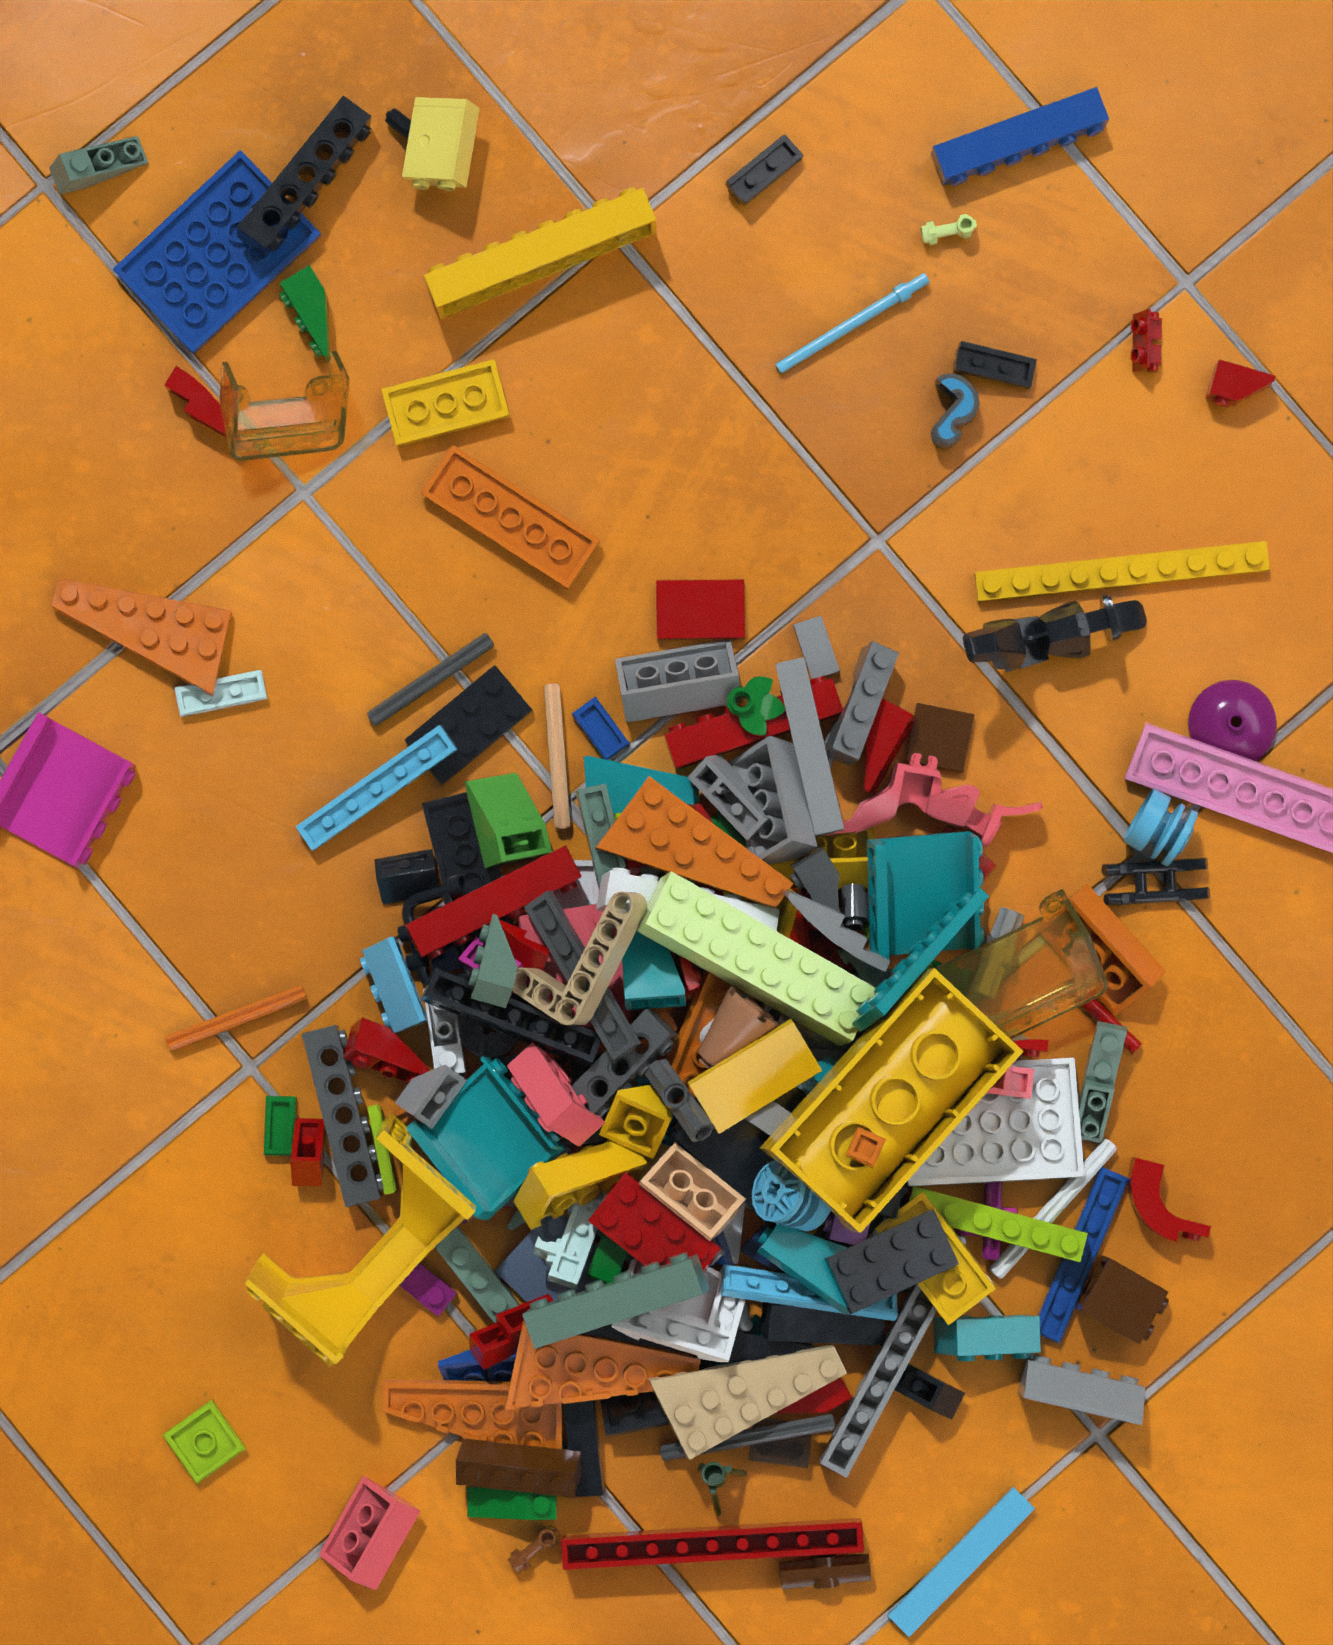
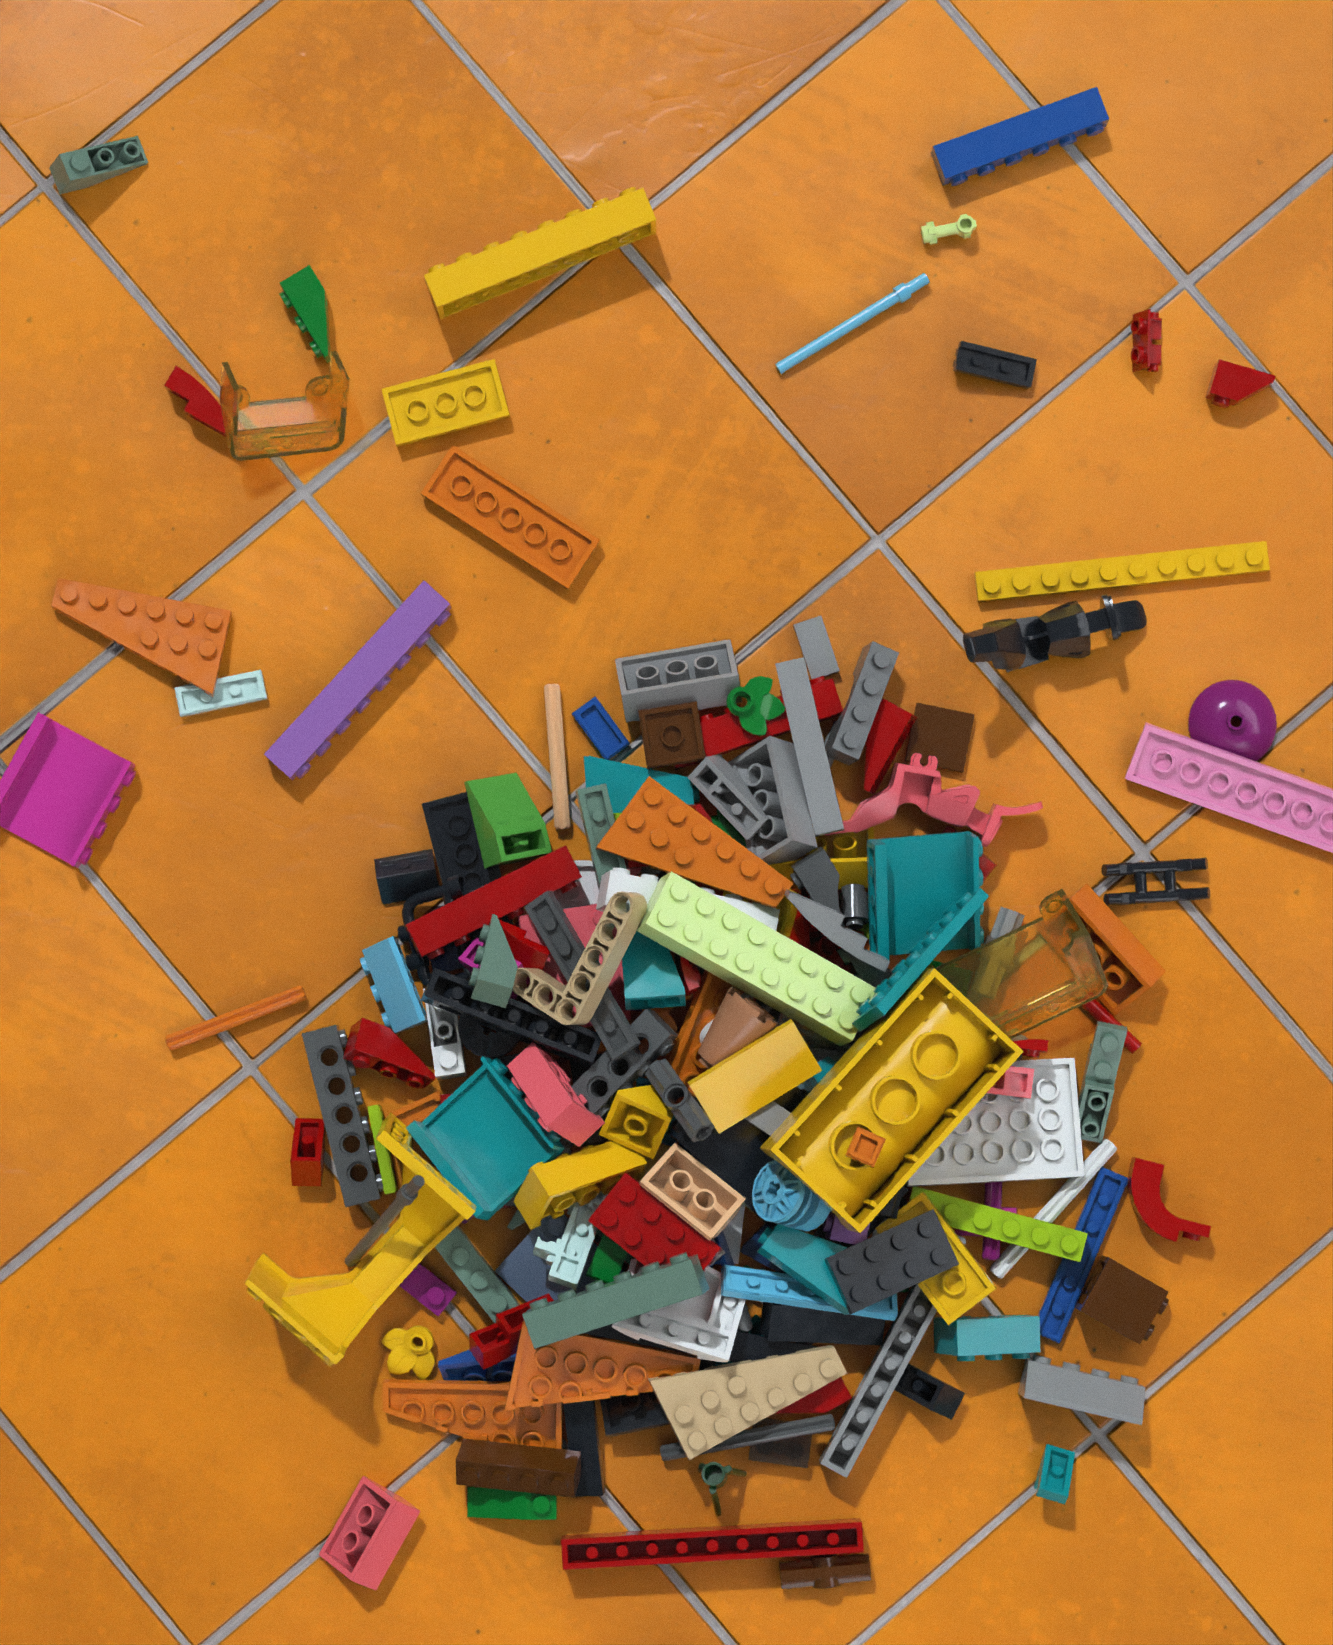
(197, 268): blue plate -> none
(204, 1441): lime tile -> none
(279, 1125): green tile -> none
(344, 117): black brick -> none
(358, 681): none -> medium lavender brick
(376, 787): medium azure plate -> none
(404, 1197): none -> dark grey bar
(408, 1355): none -> yellow plate
(430, 679): dark grey axle -> none
(431, 1094): light grey slope -> none
(438, 141): light yellow piece -> none
(475, 721): black plate -> none
(546, 1538): dark orange bar -> none
(671, 735): none -> reddish brown tile
(700, 609): red tile -> none
(763, 170): black hinge -> none
(959, 414): dark grey animal -> none
(960, 1561): medium azure tile -> none
(1055, 1474): none -> teal slope
(1160, 827): medium azure wheel -> none

